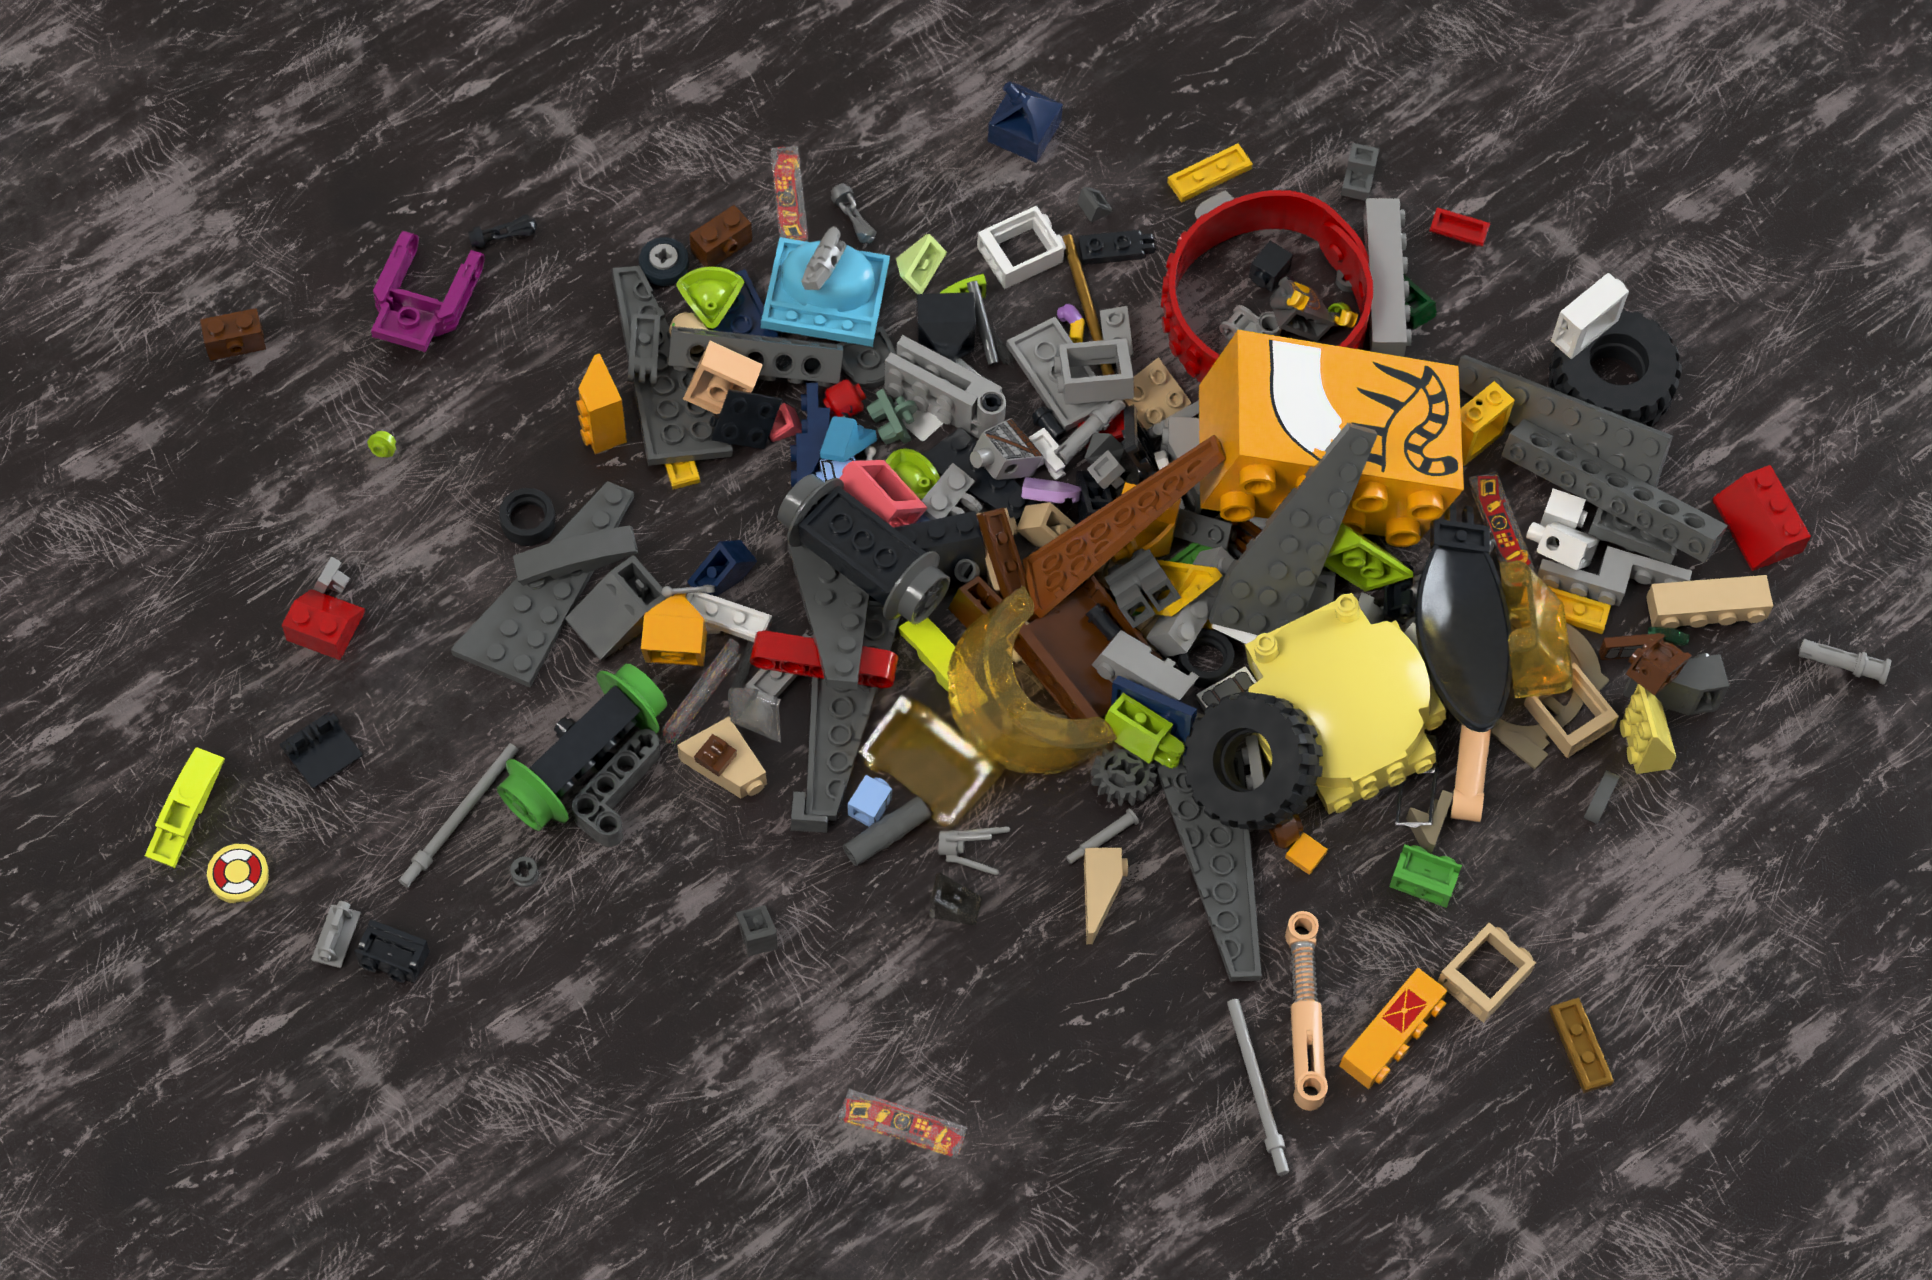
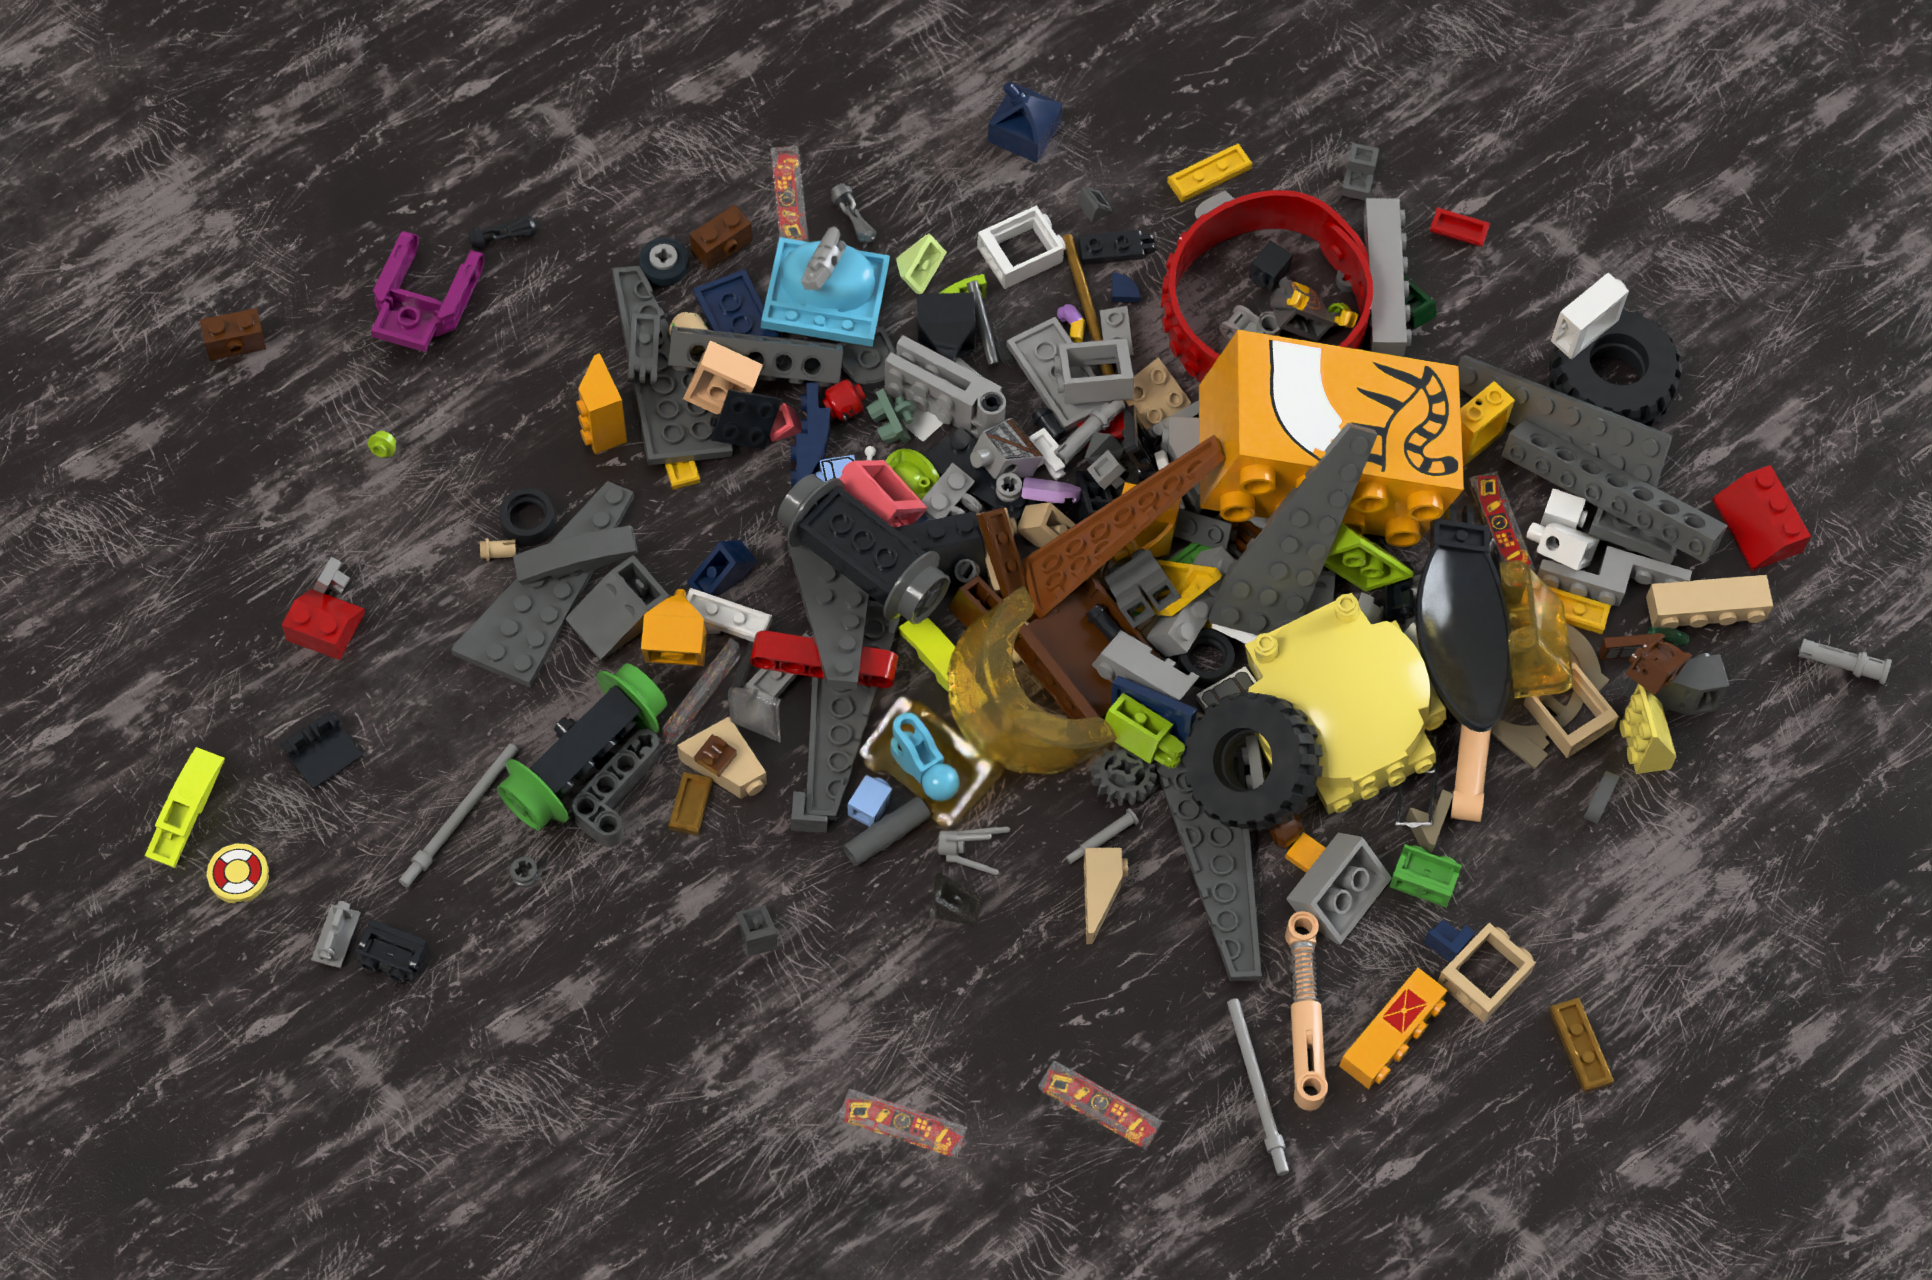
(497, 549): none -> tan pin
(667, 591): light grey hinge -> none
(690, 803): none -> pearl gold tile
(710, 292): lime hat -> none
(845, 439): dark azure slope -> none
(923, 759): none -> medium azure piece
(1007, 496): none -> light grey bush
(1100, 1105): none -> clear tile
(1124, 289): none -> dark blue tile
(1340, 886): none -> light grey slope
(1447, 940): none -> dark blue panel

